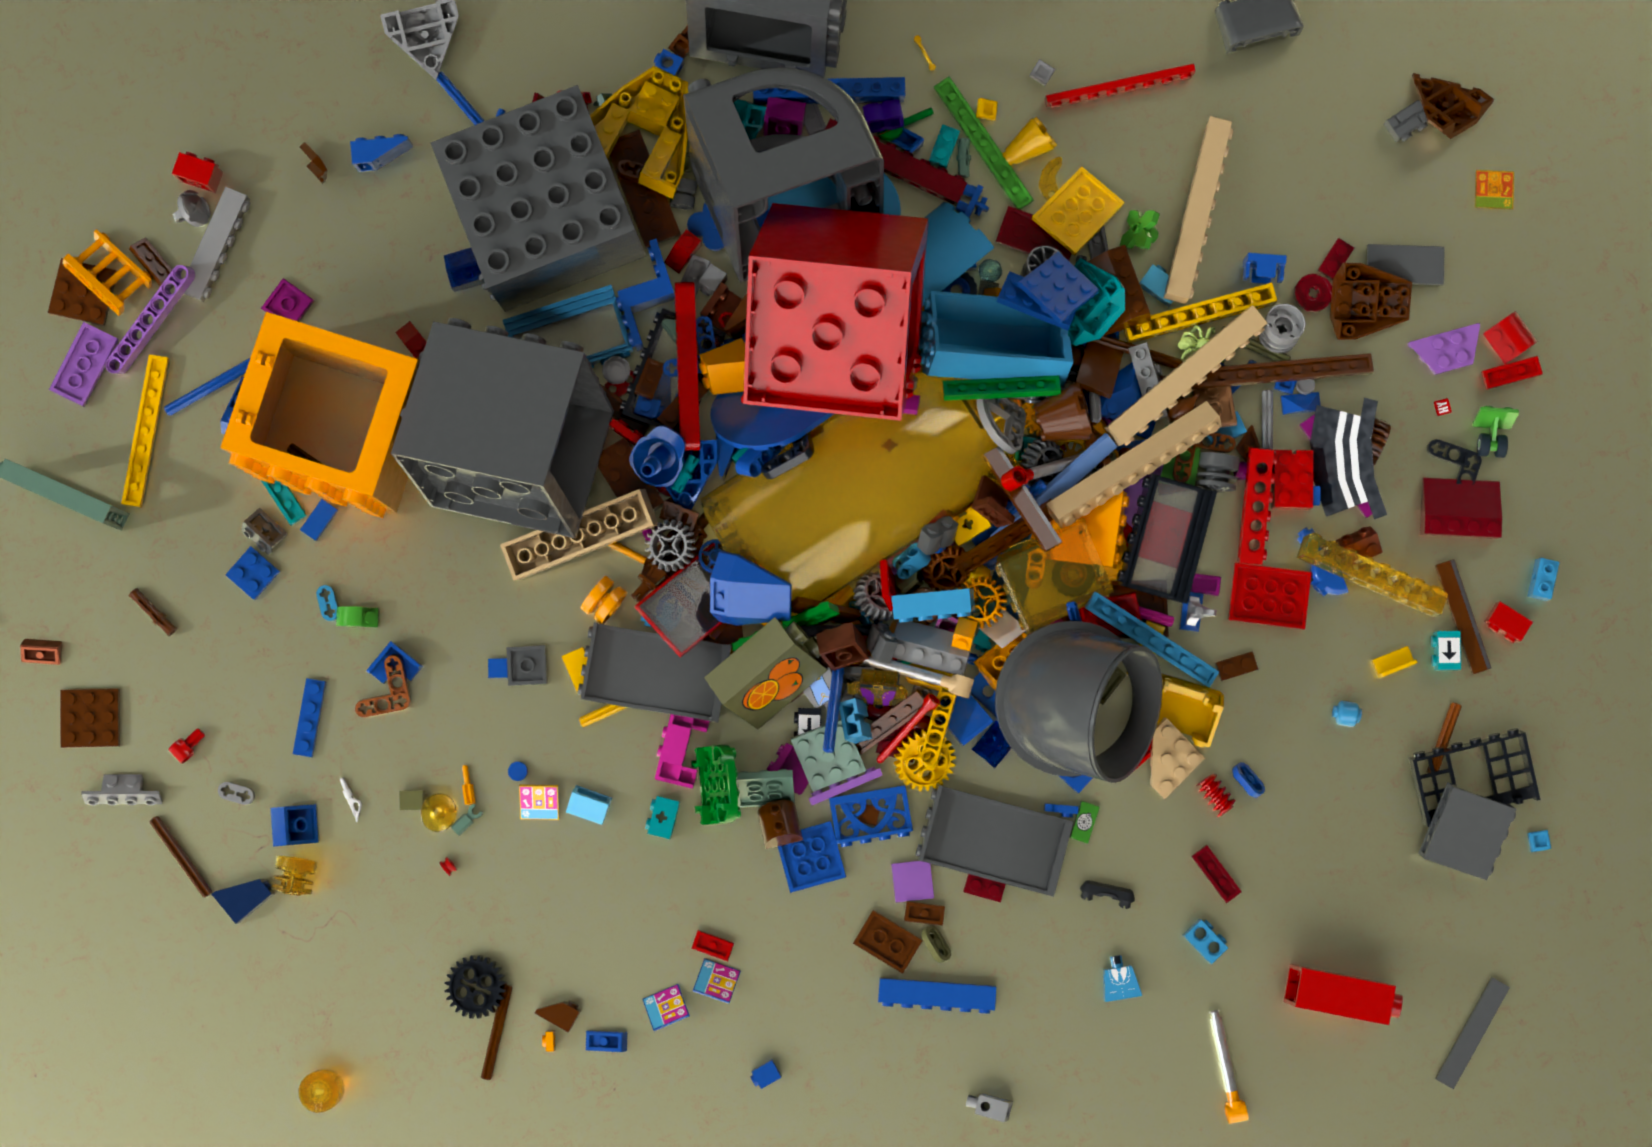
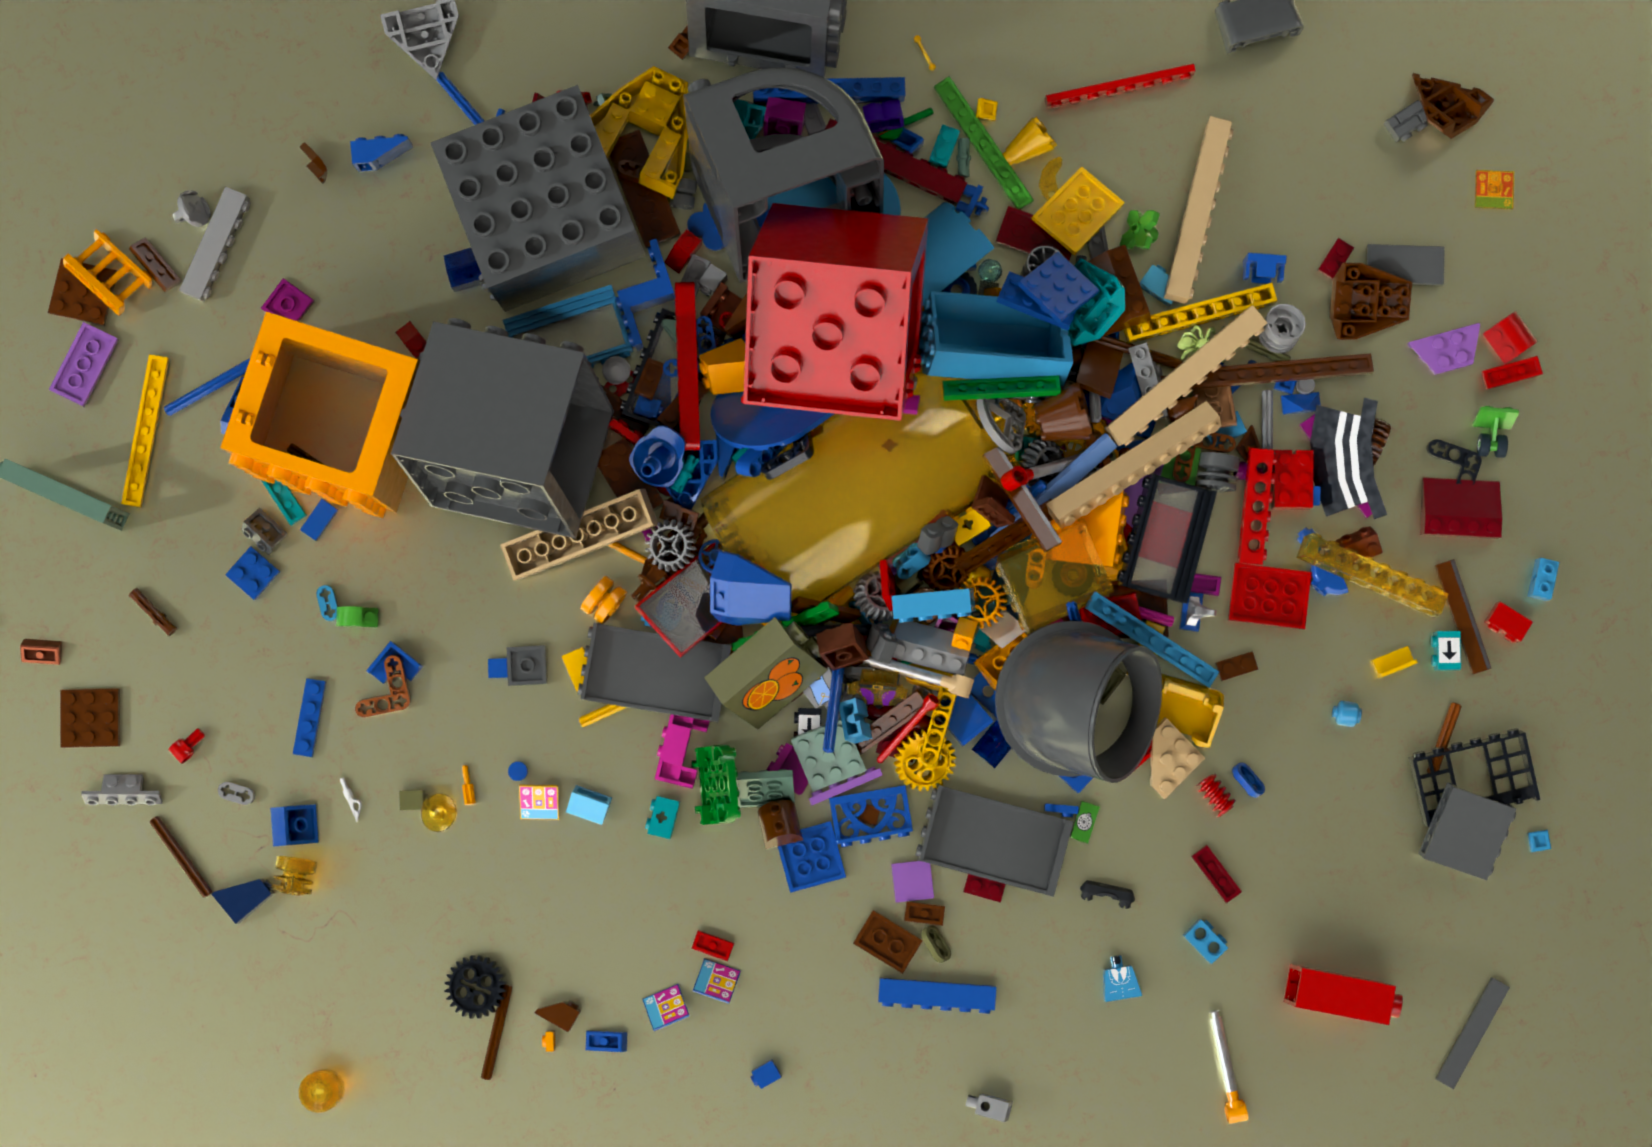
(141, 323): medium lavender beam -> none
(197, 172): red brick -> none
(448, 866): red bush -> none
(465, 820): sand green bar -> none
(677, 65): blue brick -> none
(1042, 72): light grey tile -> none
(1302, 291): dark red plate -> none
(1442, 407): red sticker -> none

